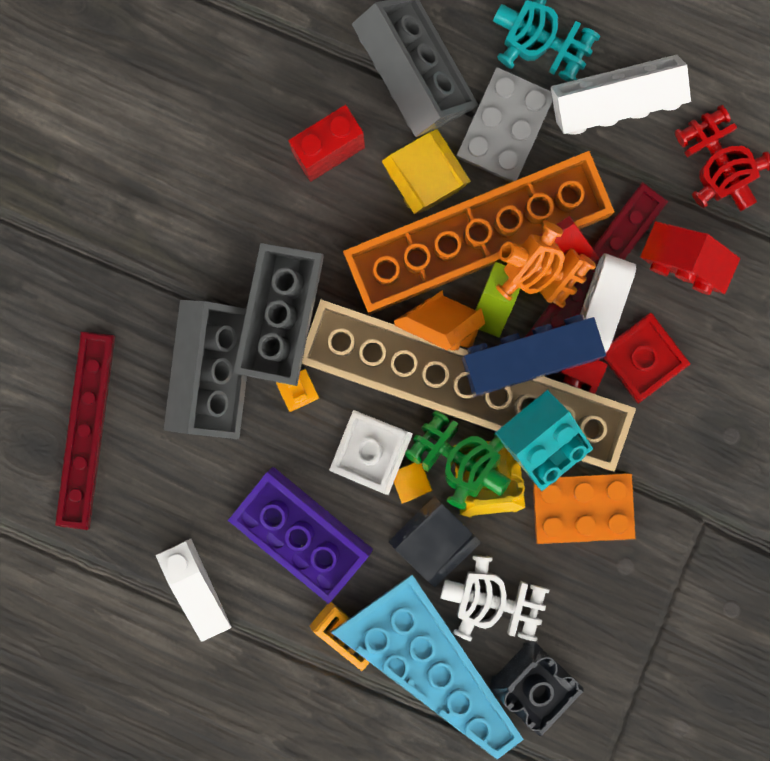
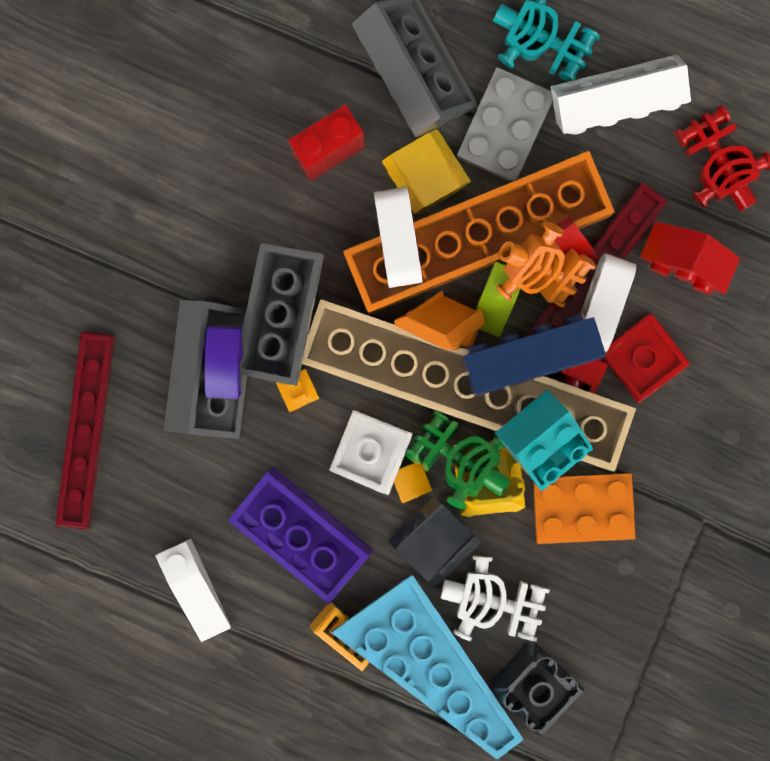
(223, 361): none -> dark purple slope
(398, 237): none -> white beam

